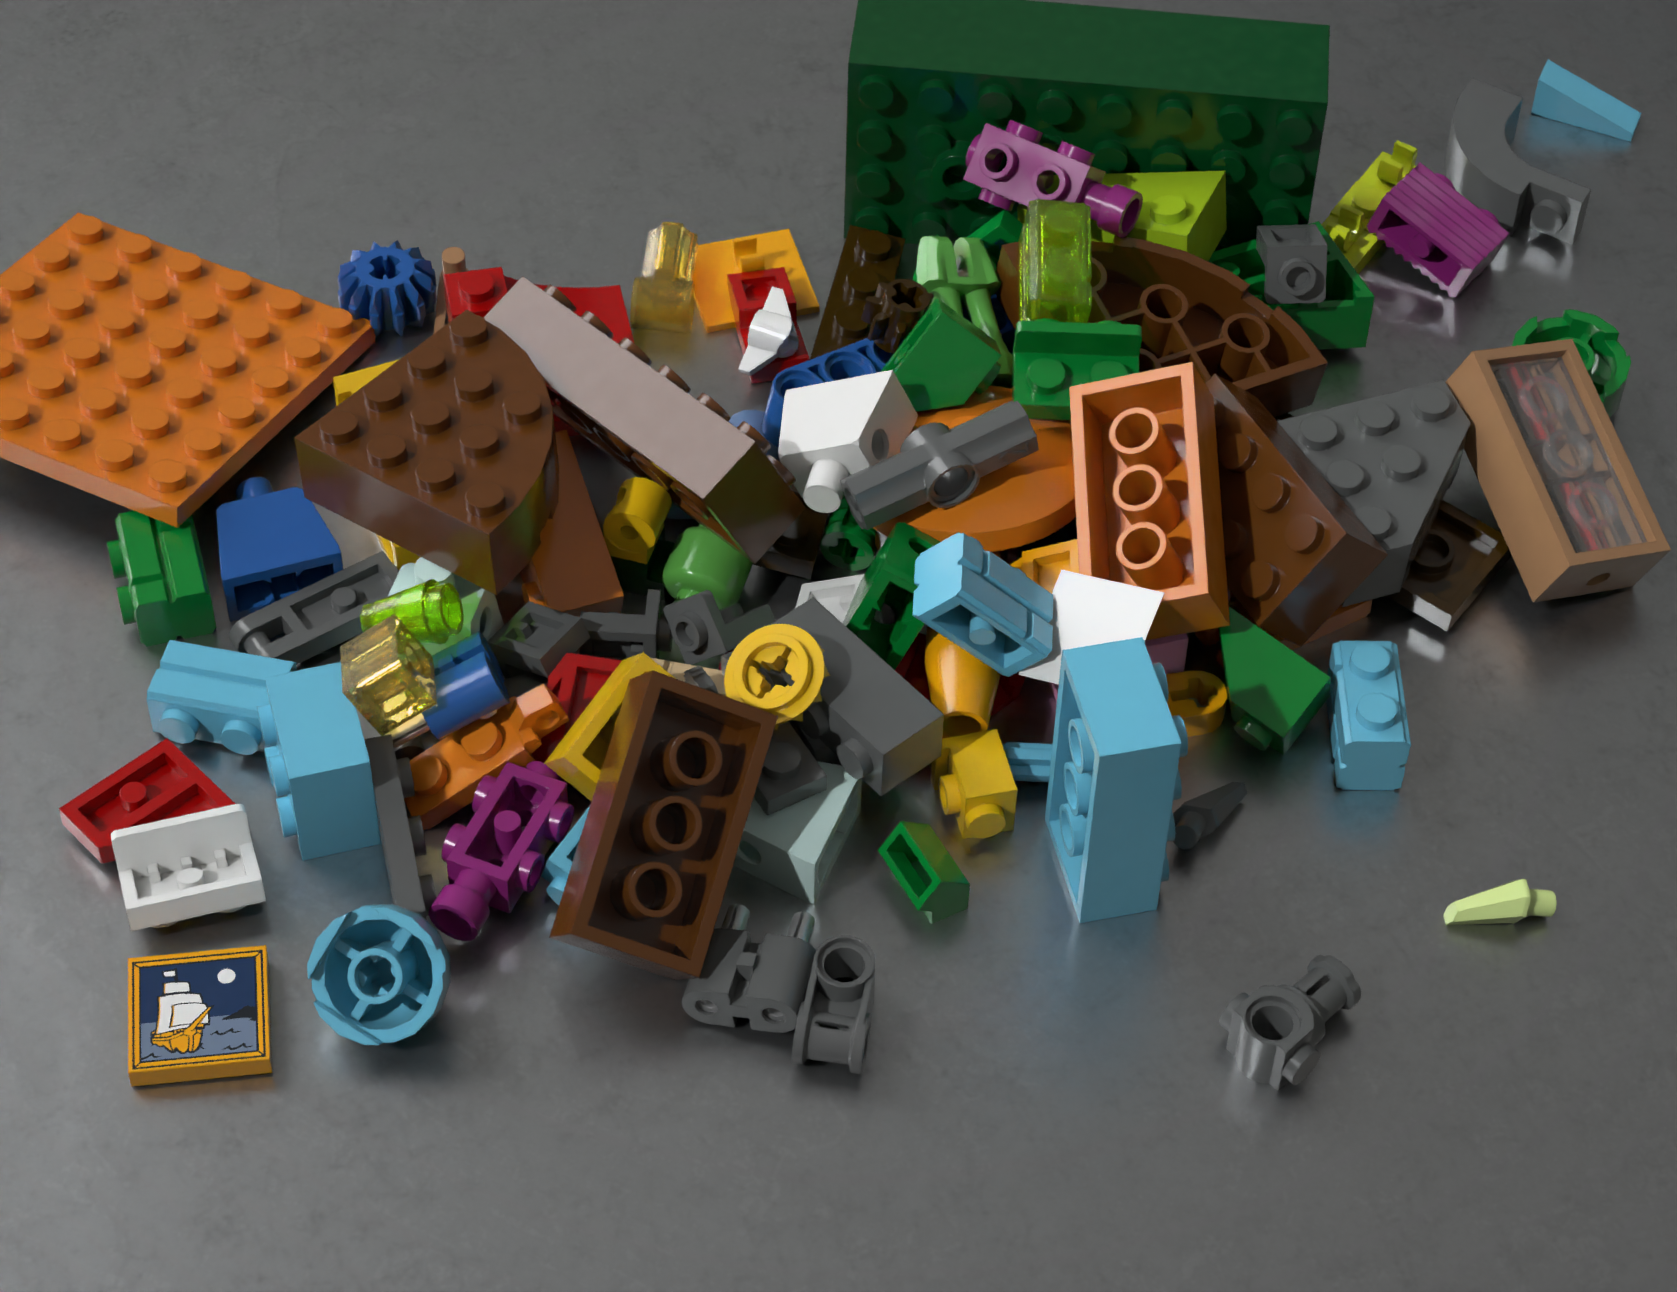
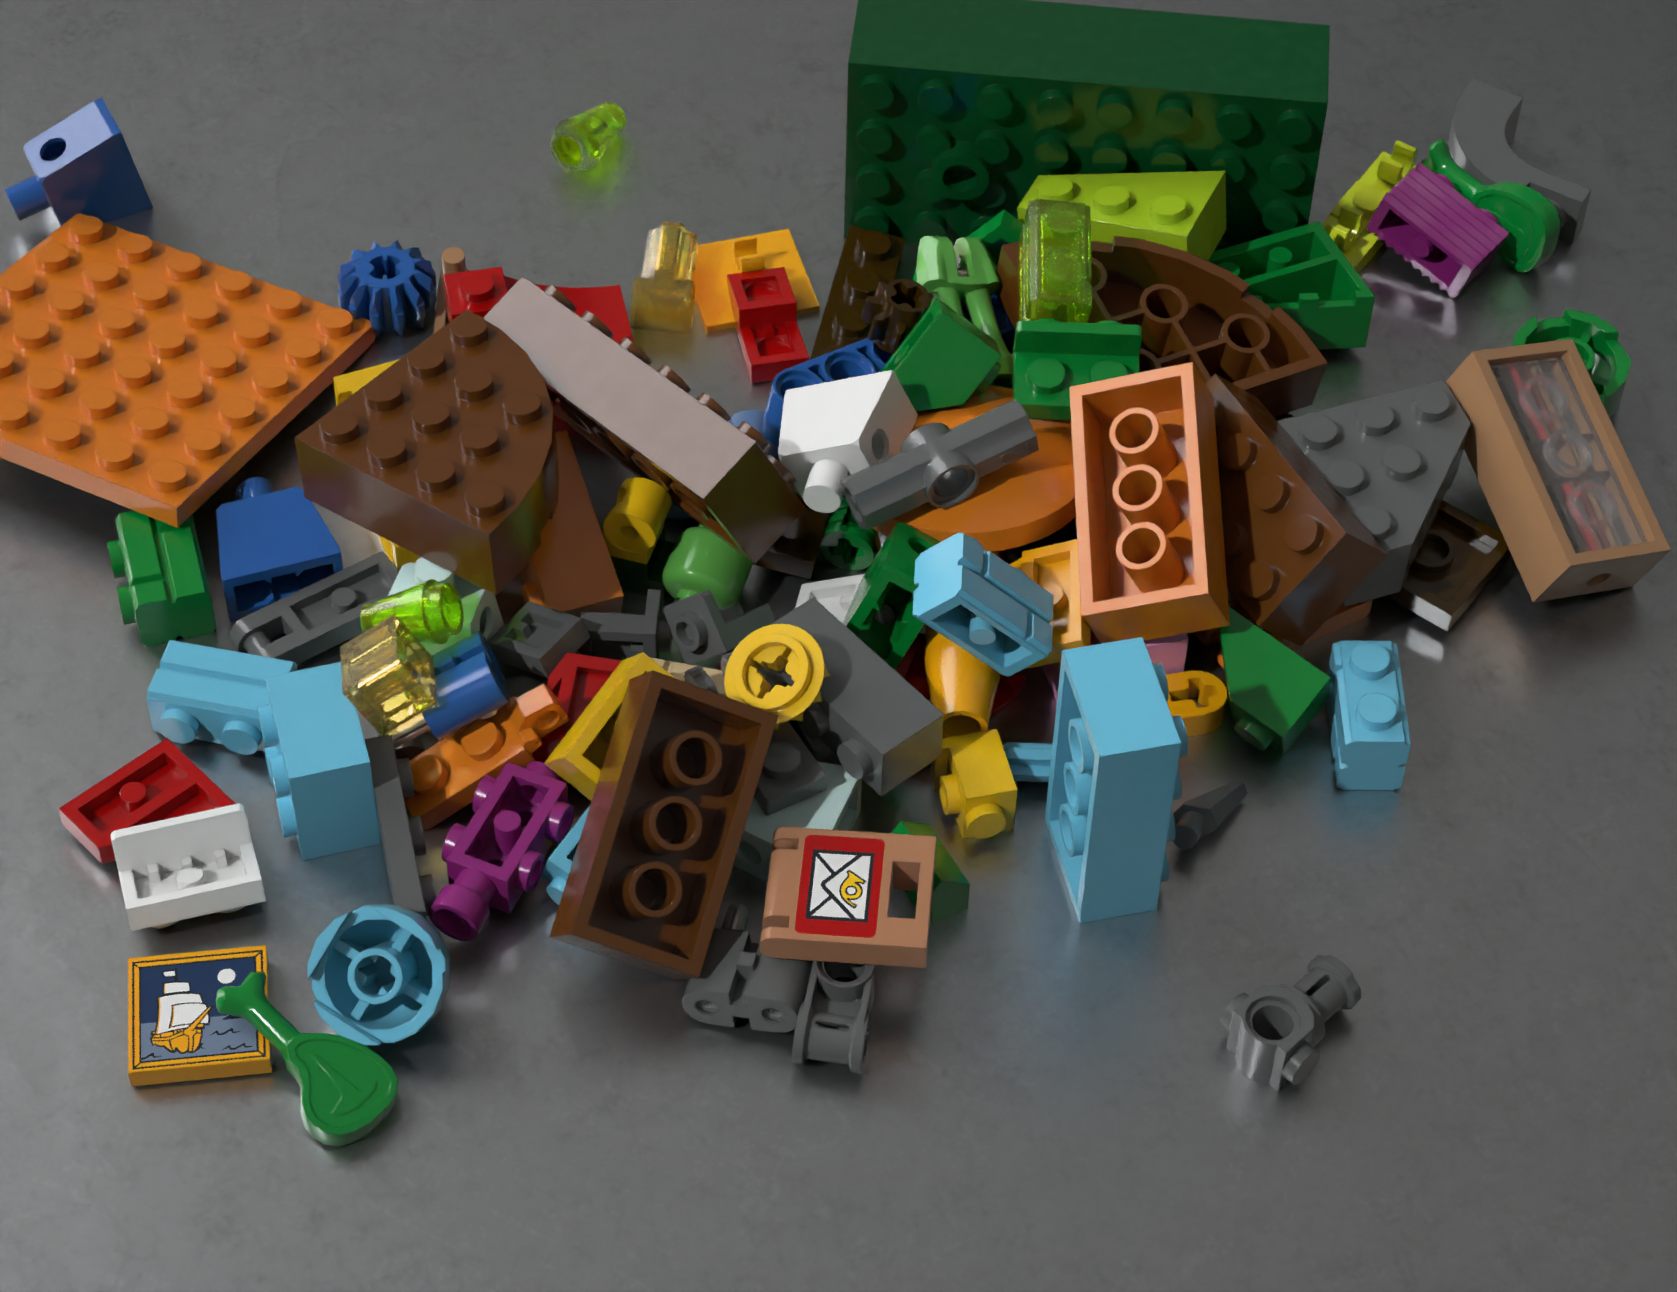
(81, 169): none -> blue torso
(341, 1082): none -> green piece
(587, 136): none -> clear neon green cone
(770, 334): white piece -> none
(833, 897): none -> nougat container
(1031, 172): magenta brick -> none
(1093, 613): white sticker -> none
(1293, 263): dark grey bracket -> none
(1501, 905): yellowish green bar -> none
(1518, 208): none -> green piece
(1580, 104): medium azure piece -> none

